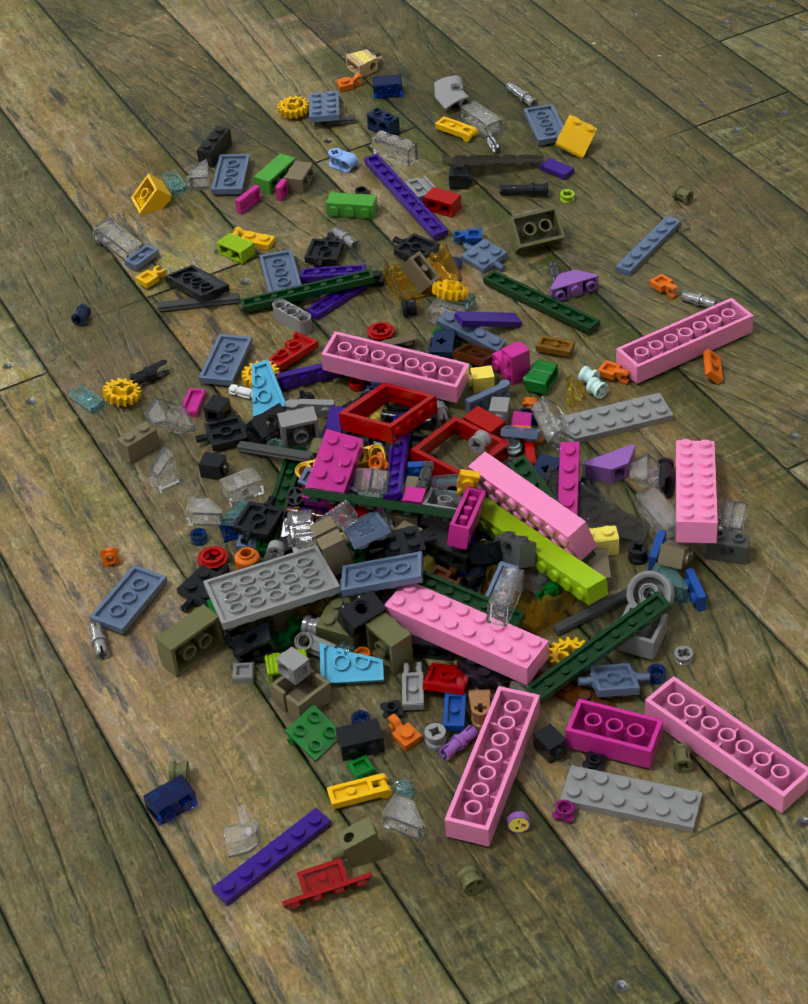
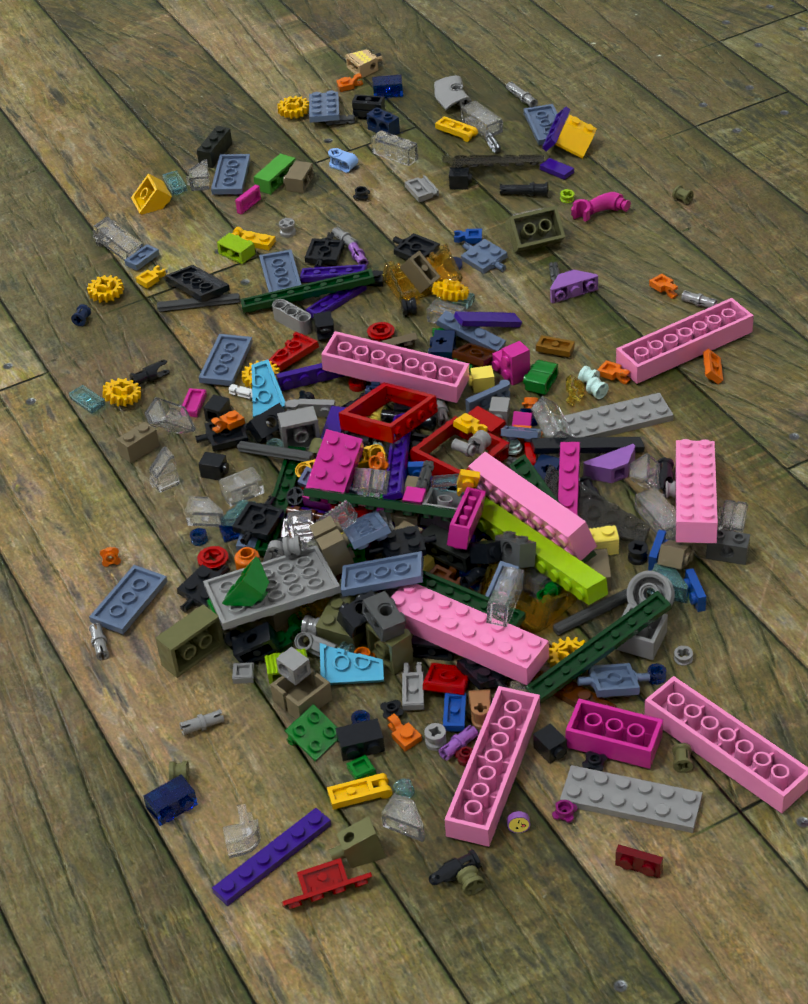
(105, 288): none -> yellow gear
(201, 722): none -> light grey pin
(229, 420): none -> orange plate
(249, 587): none -> green slope
(281, 189): dark pink tile -> none
(287, 227): none -> light grey wheel
(292, 546): none -> light grey wheel
(323, 325): none -> black brick
(351, 205): bright green brick -> none
(355, 250): none -> medium lavender pin
(364, 104): none -> black brick
(383, 616): none -> dark grey brick
(406, 197): dark purple plate -> none
(443, 202): red brick -> none
(451, 868): none -> black piece
(463, 755): none -> dark red plate
(468, 424): none -> yellow plate
(468, 449): none -> light grey pin
(541, 301): dark green plate -> none
(556, 128): none -> dark purple tile
(587, 444): none -> black tile
(606, 201): none -> dark pink piece
(639, 861): none -> dark red plate
(647, 246): sand blue plate -> none
(671, 489): none -> light grey bush

